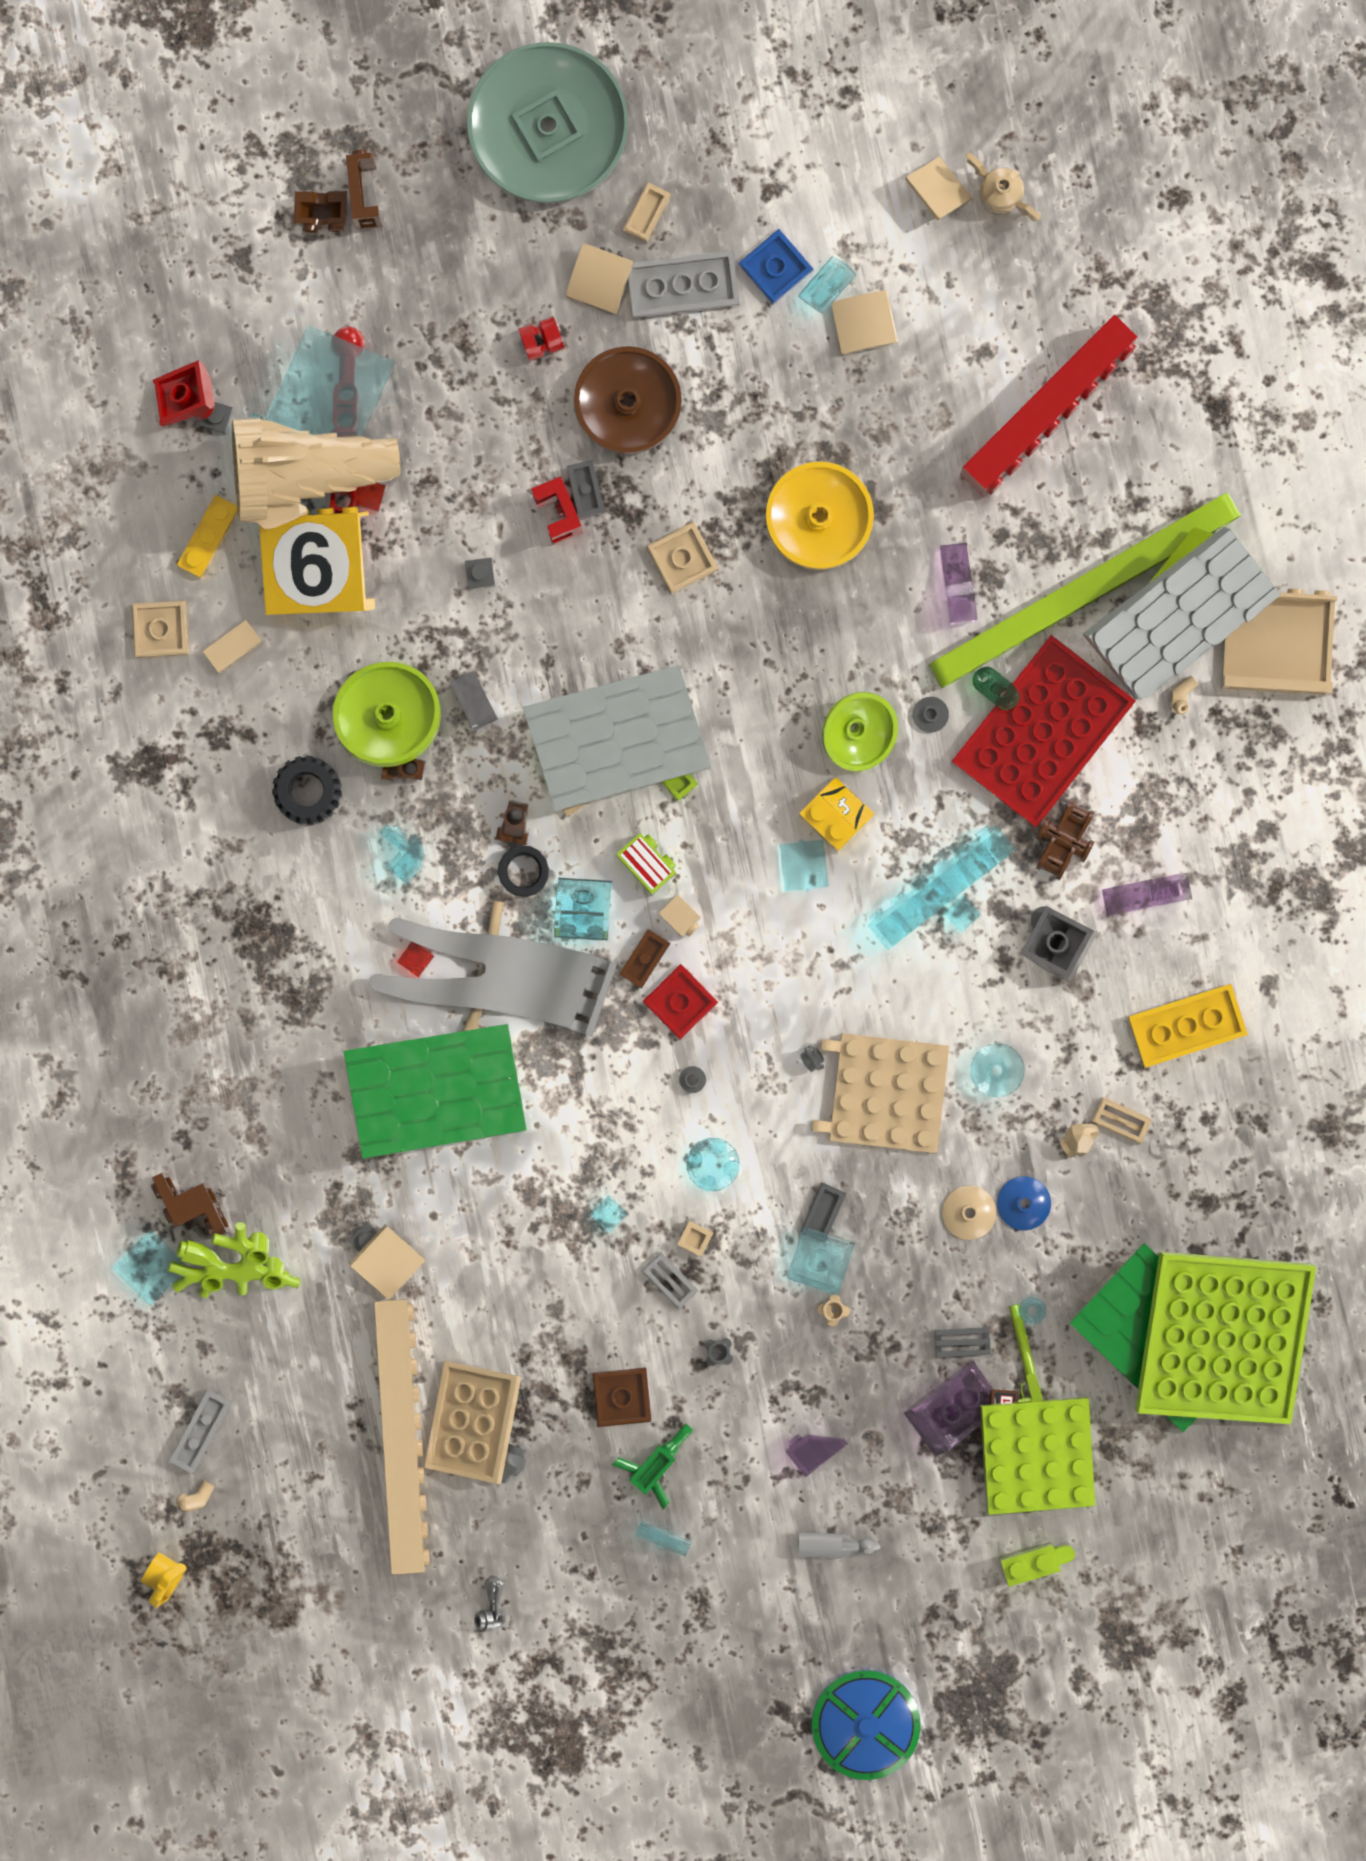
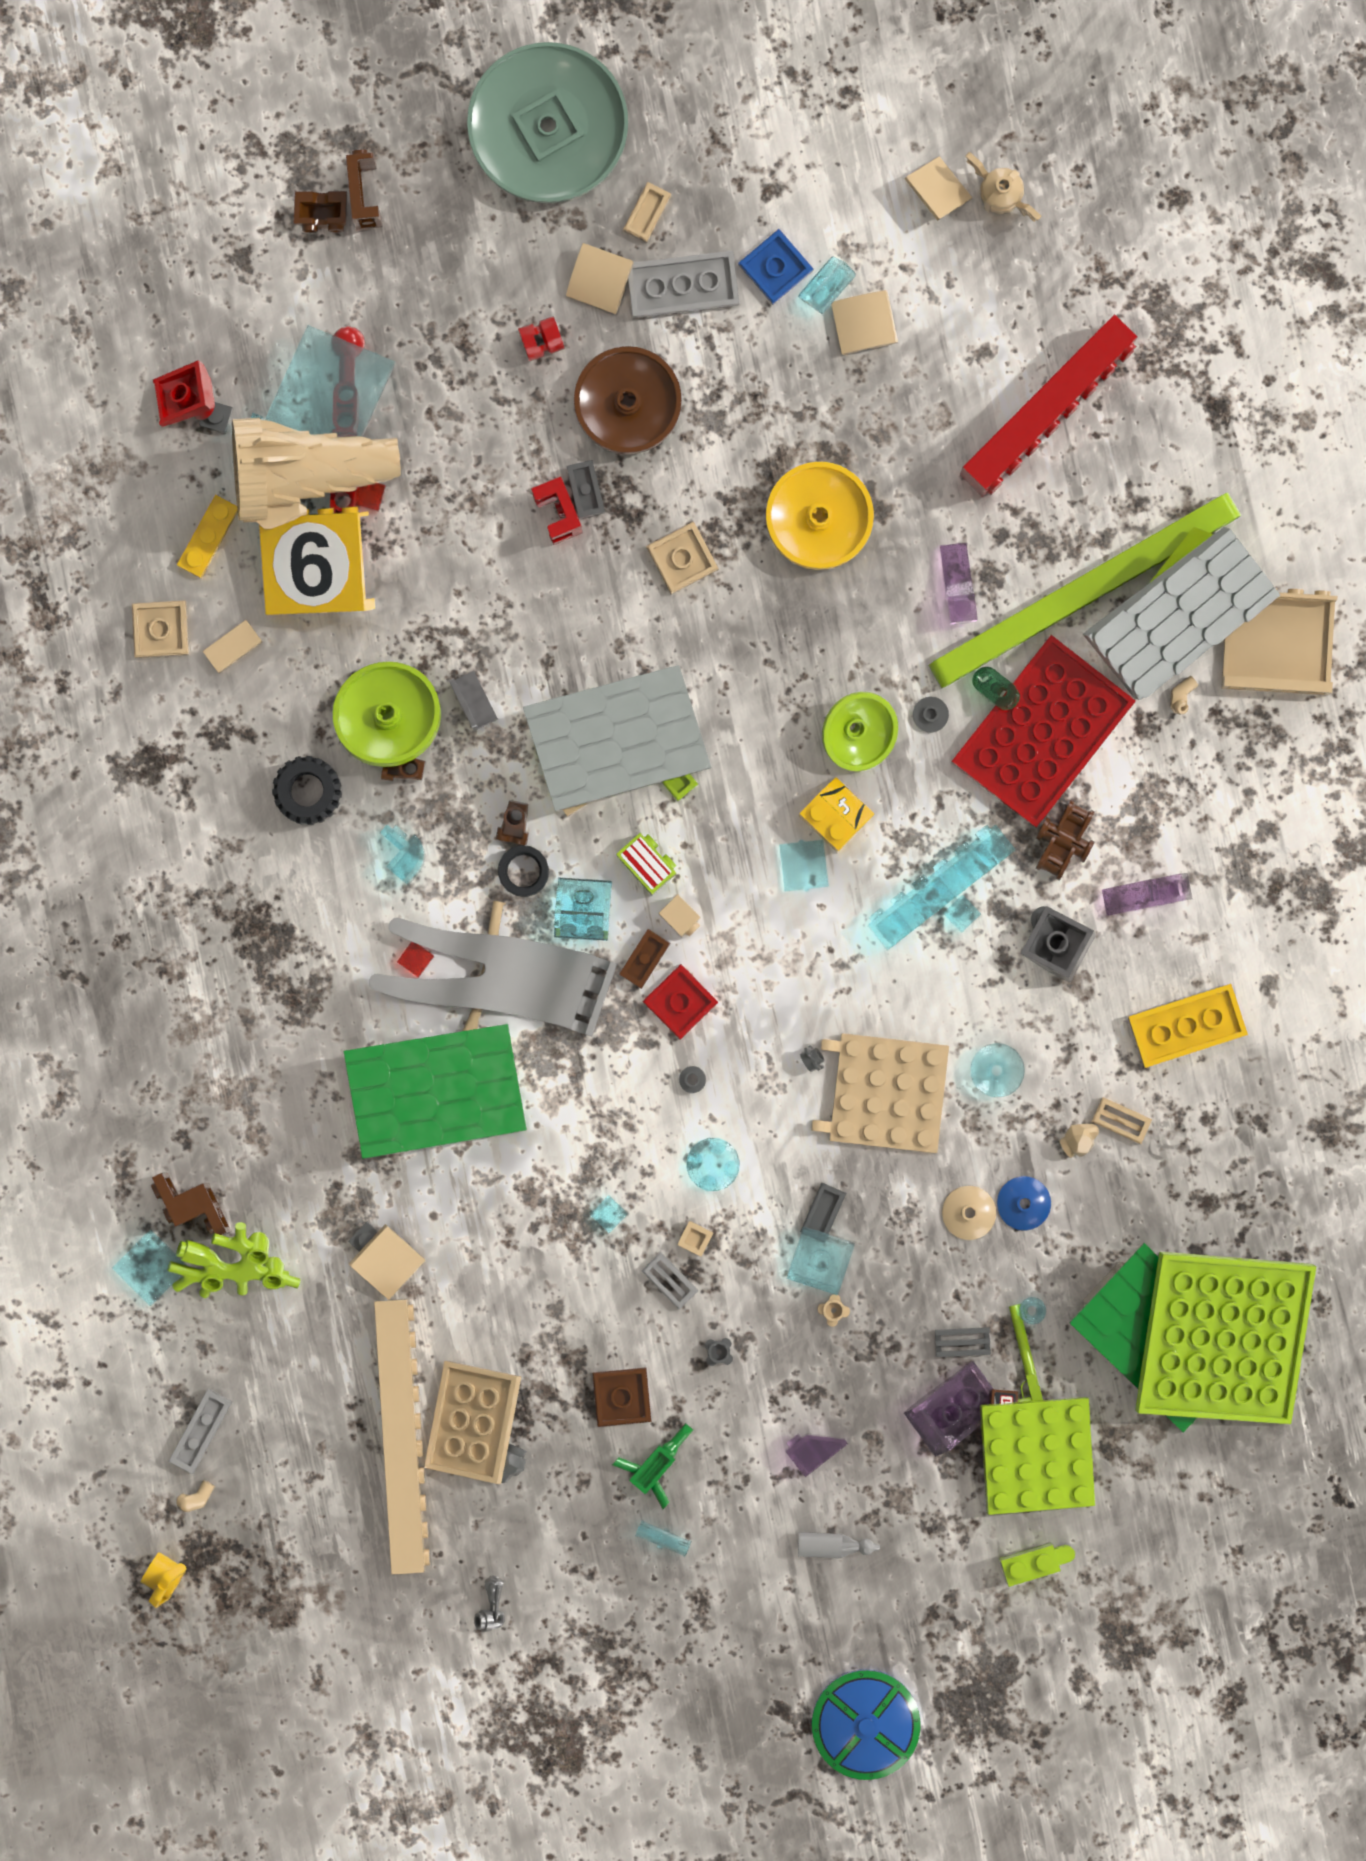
(479, 573): dark grey plate -> none

